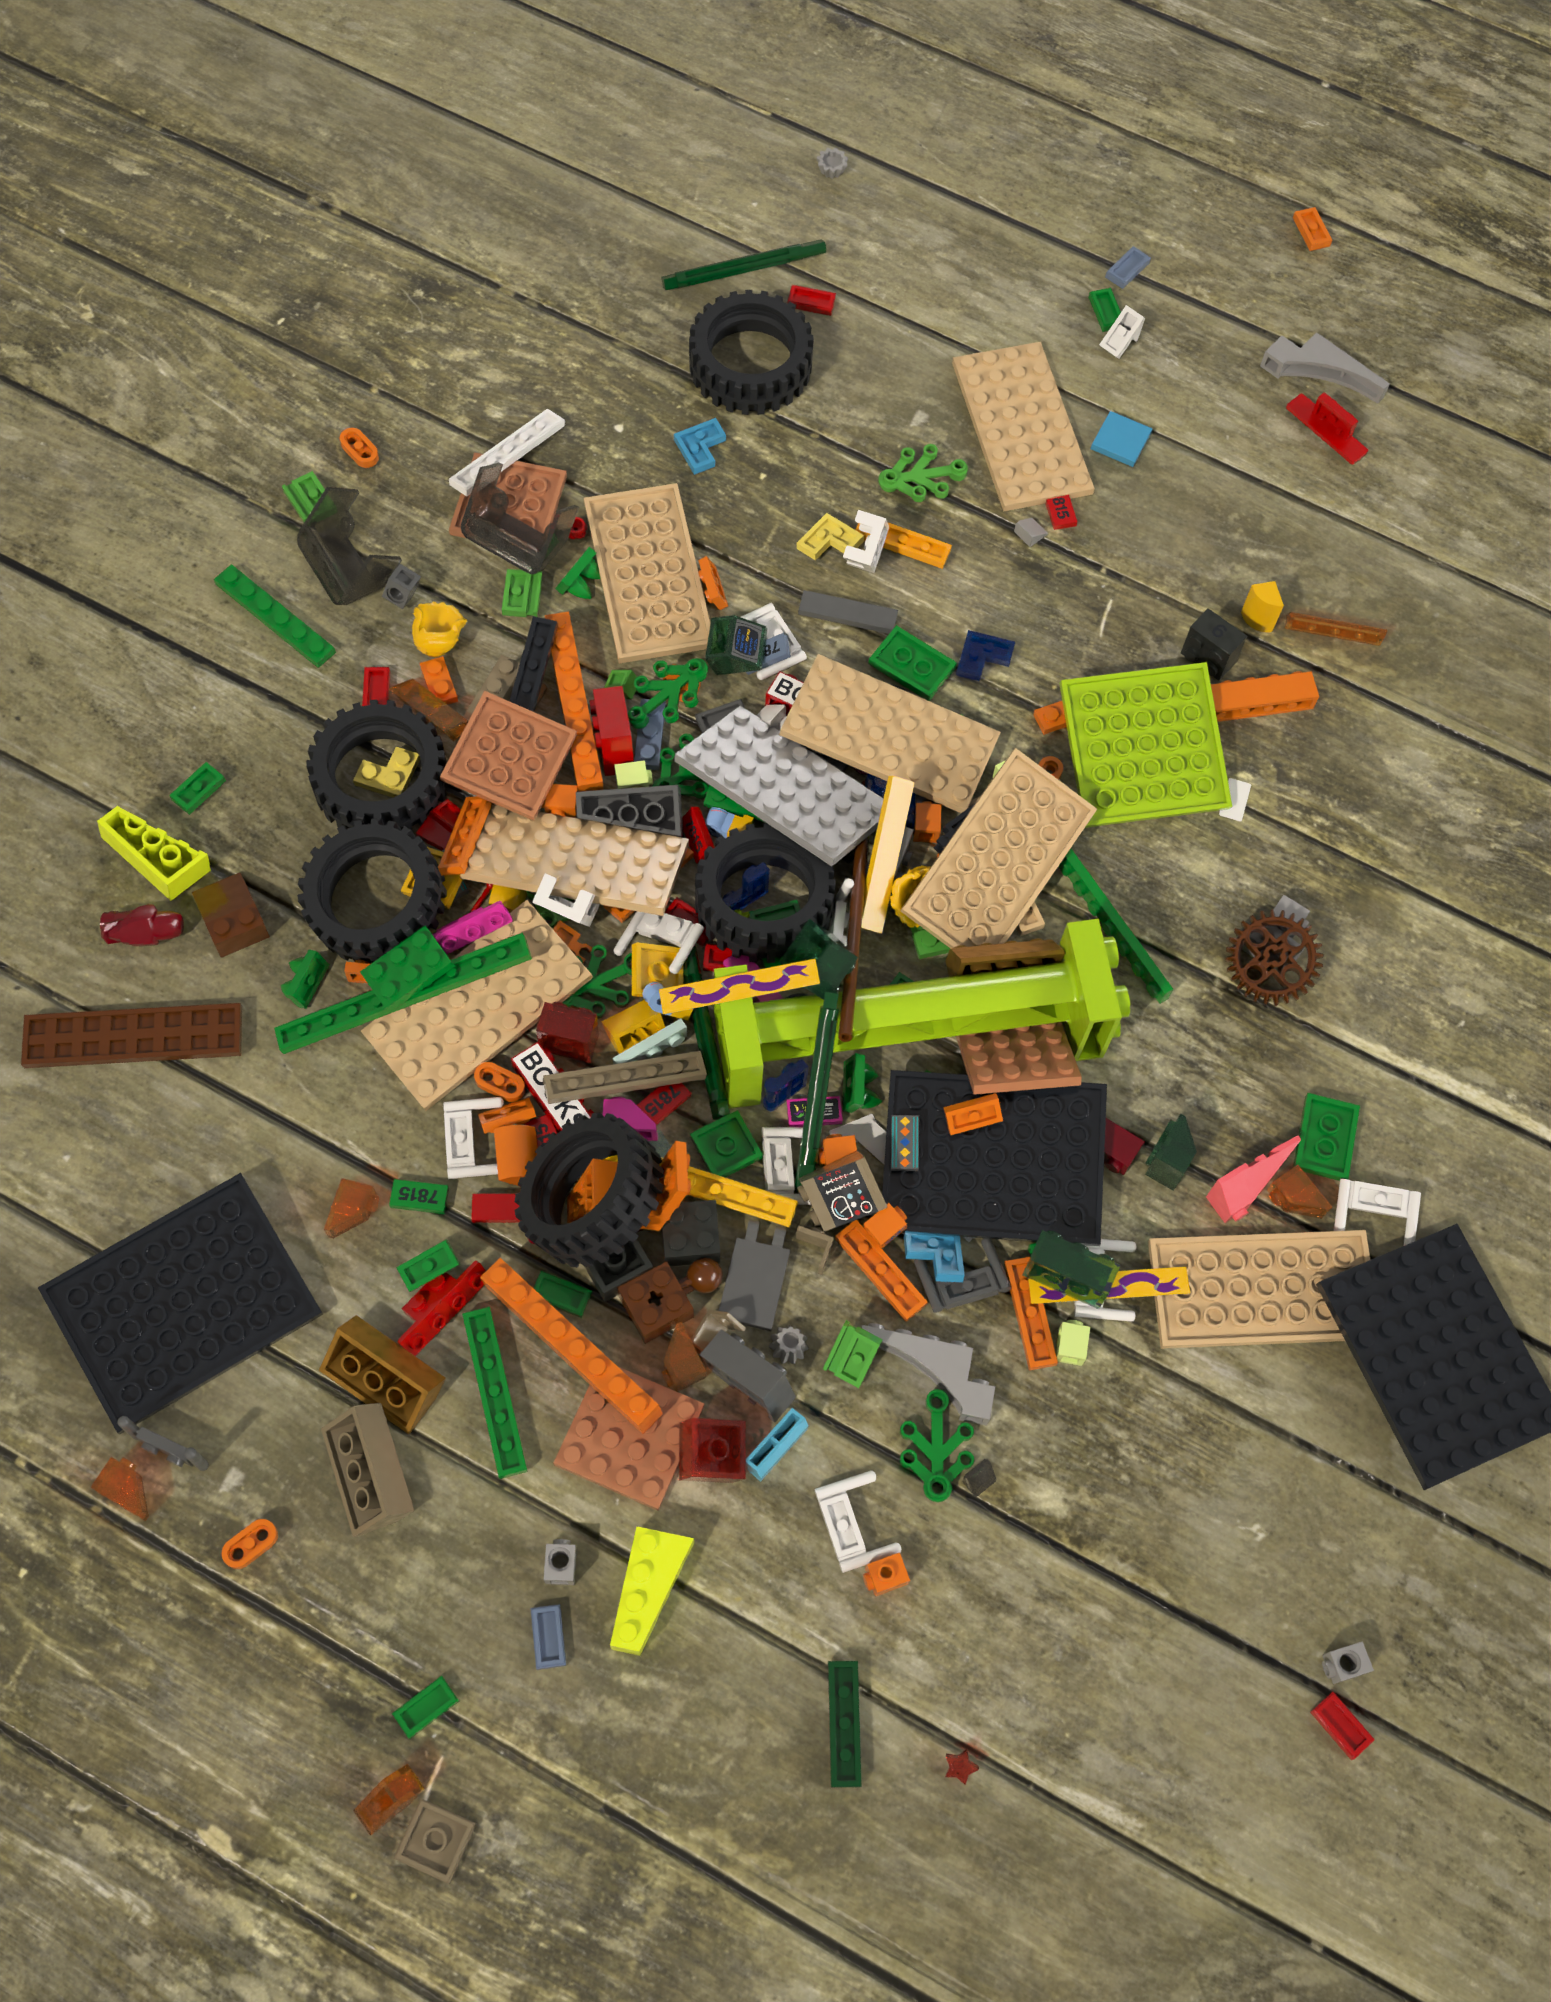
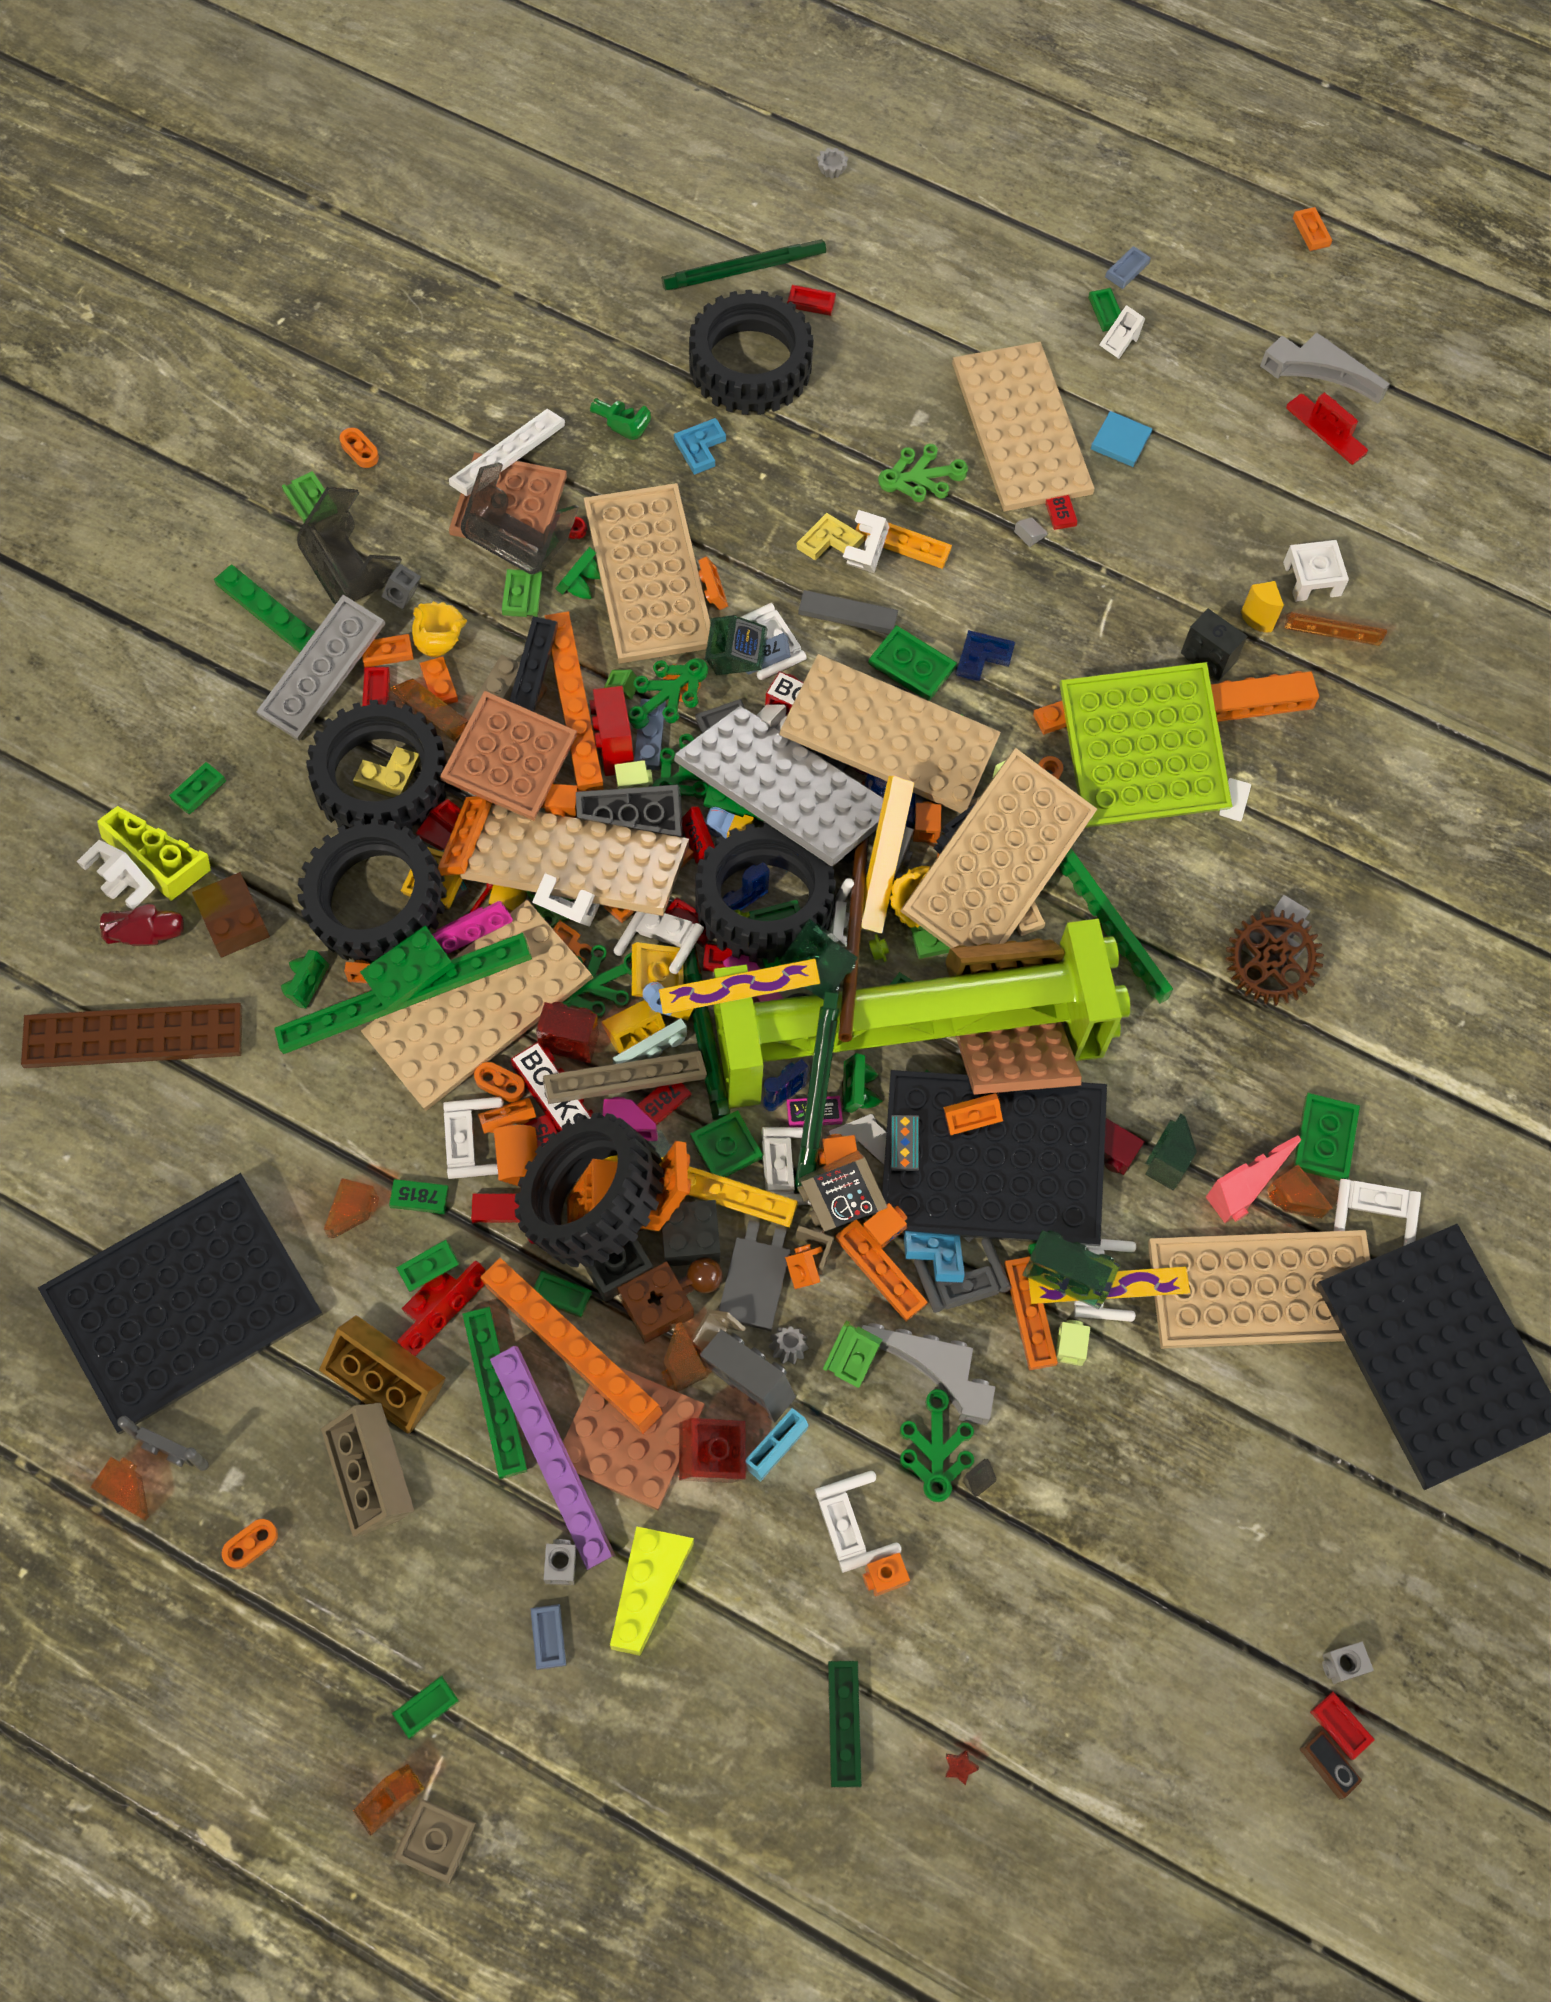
(118, 872): none -> white panel
(320, 667): none -> light grey plate
(388, 651): none -> orange plate
(552, 1457): none -> medium lavender plate
(621, 420): none -> green piece
(802, 1266): none -> orange bracket
(879, 948): none -> lime plate
(1316, 567): none -> white panel
(1331, 1765): none -> slope

